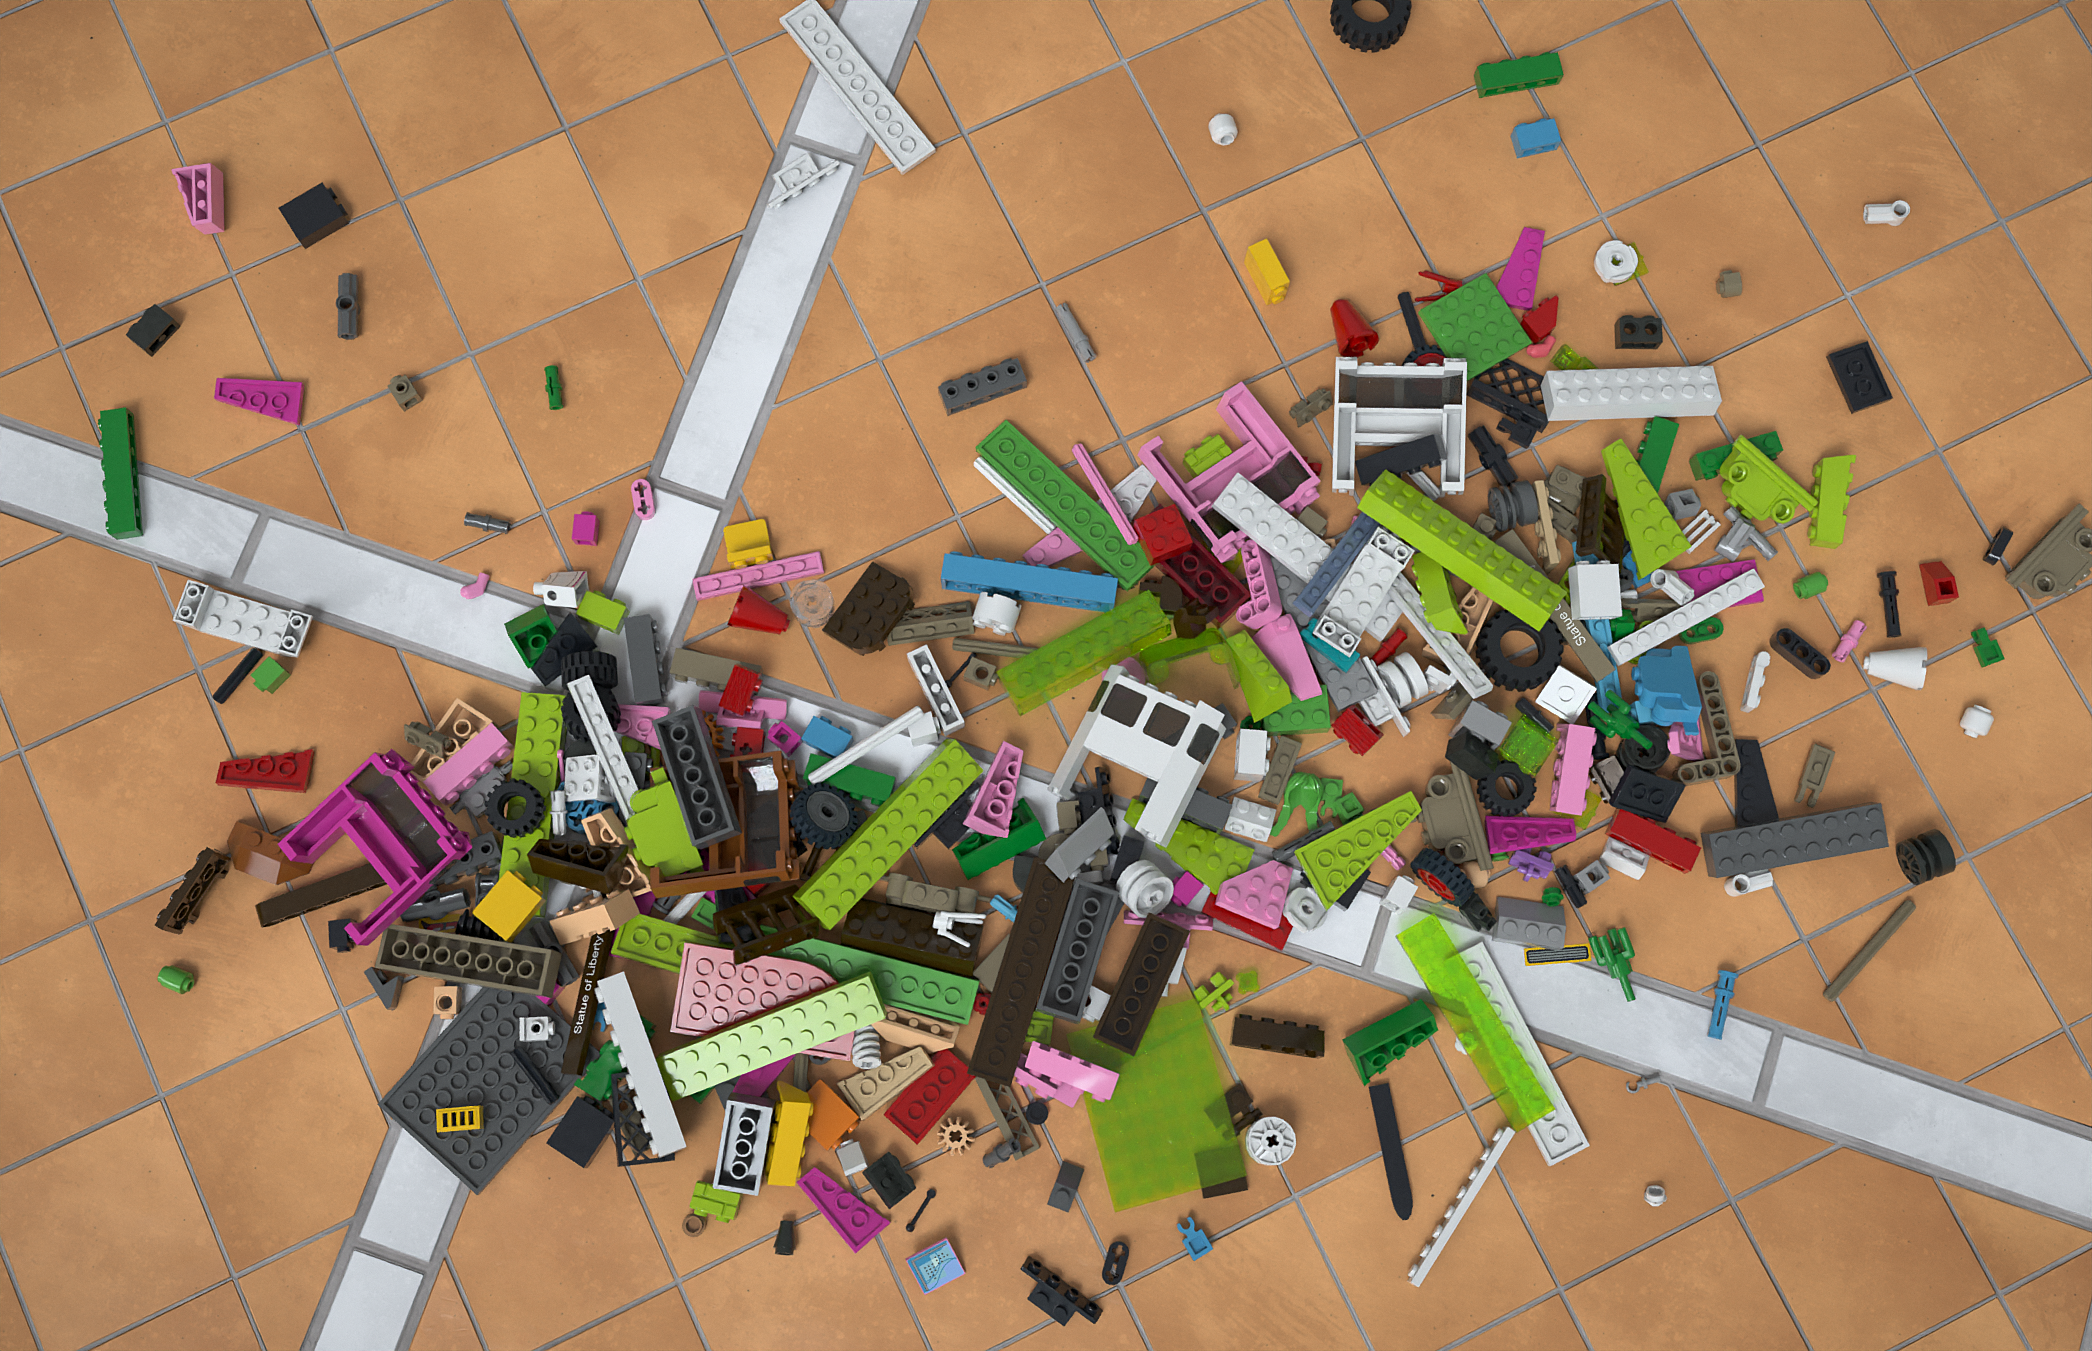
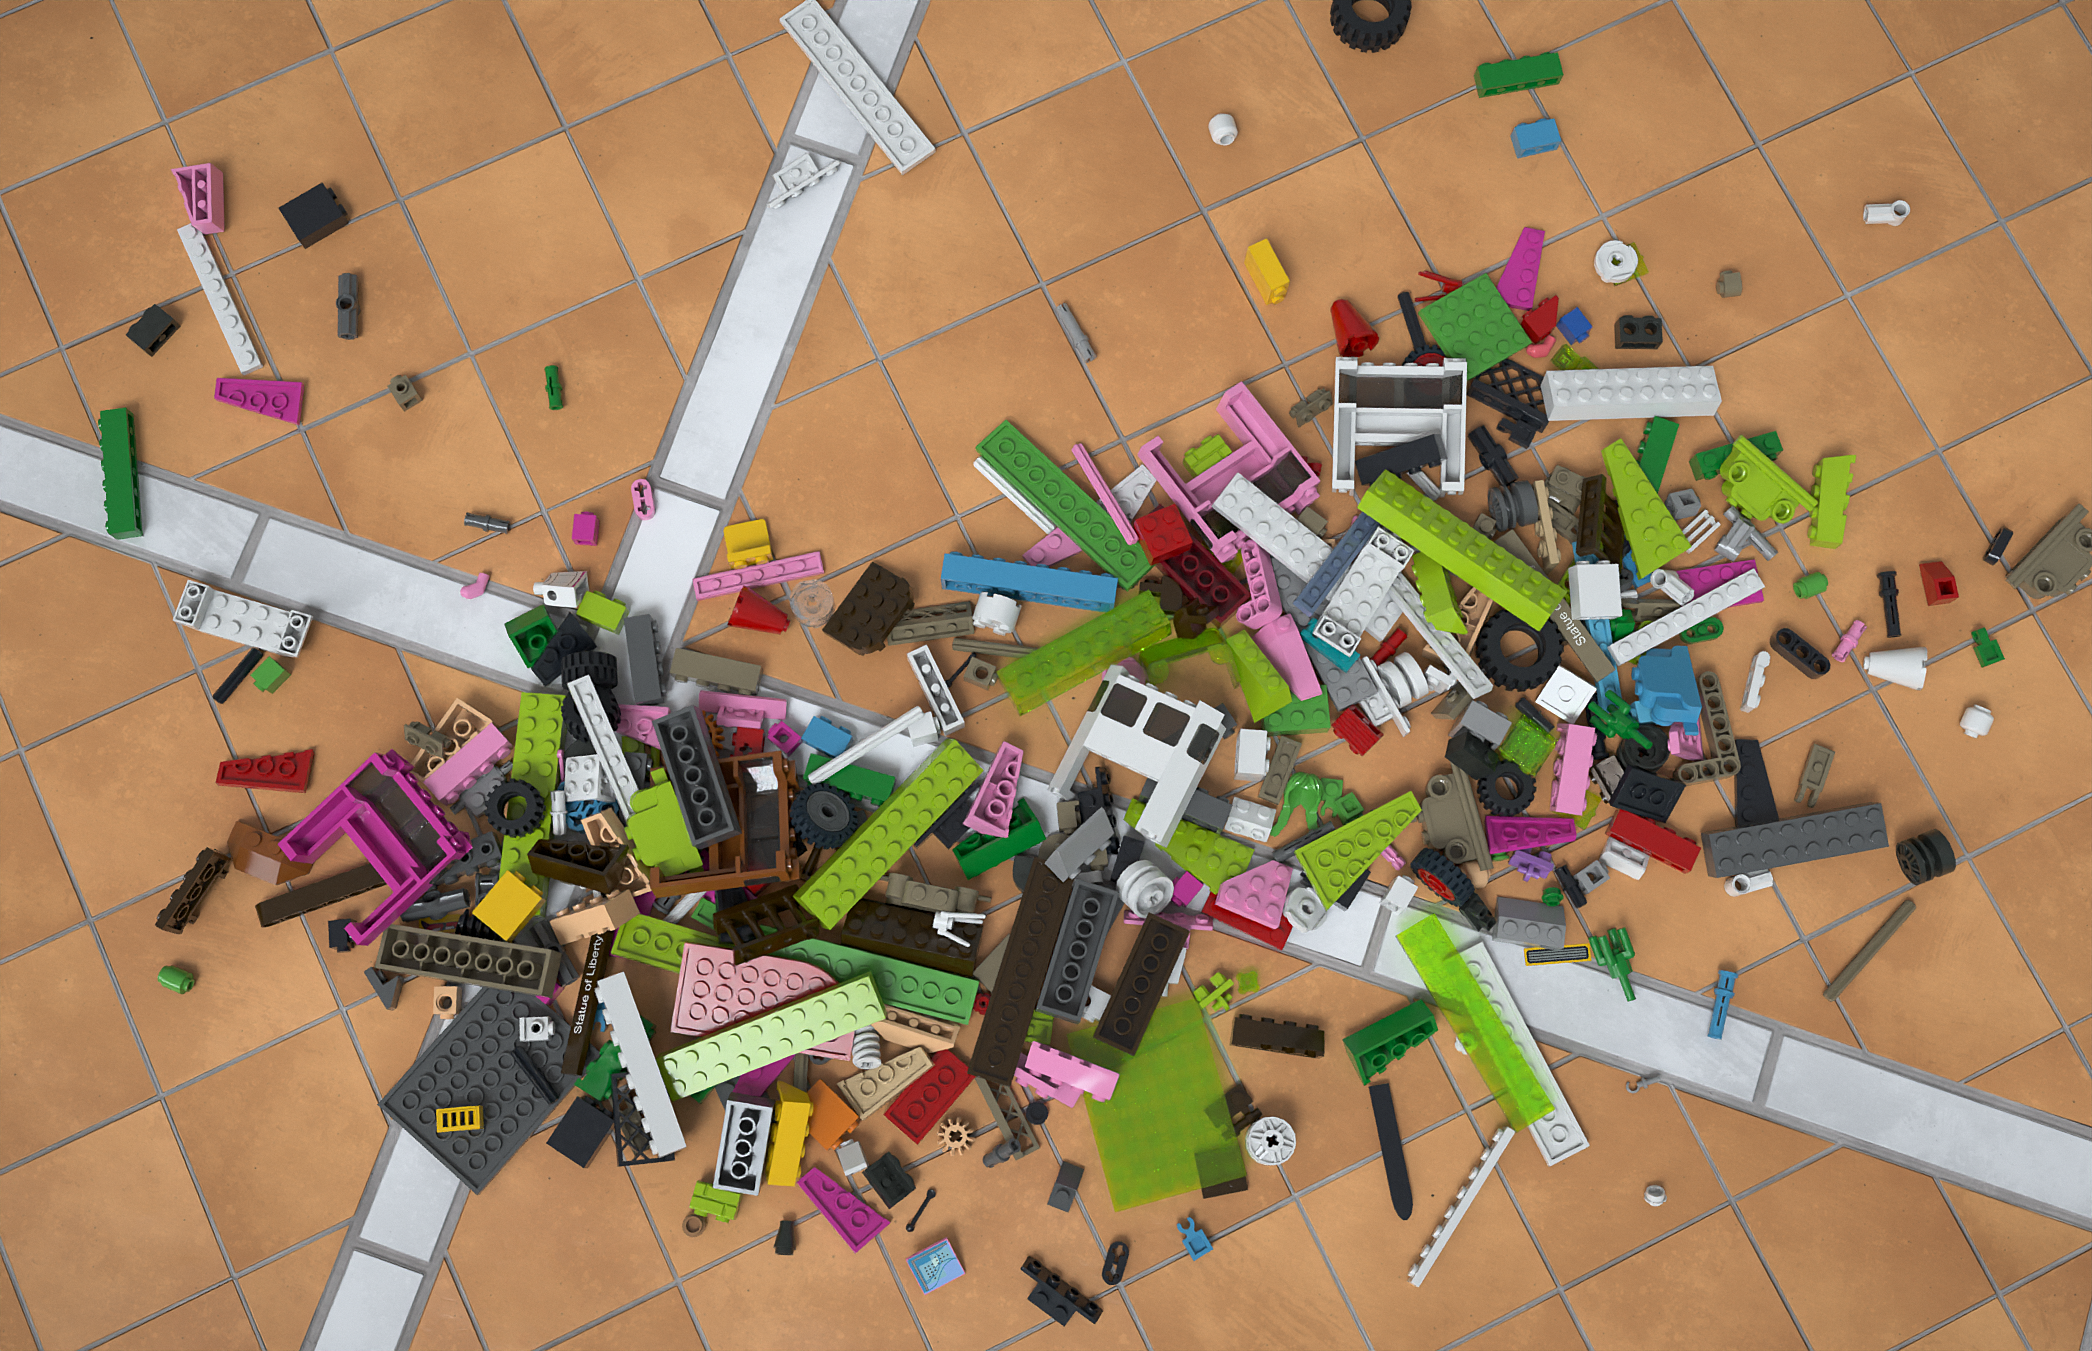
(220, 299): none -> white plate
(741, 689): red brick -> none
(982, 386): dark grey brick -> none
(1004, 907): medium azure axle -> none
(1249, 721): green plate -> none
(1574, 326): none -> blue brick
(1859, 377): black plate -> none

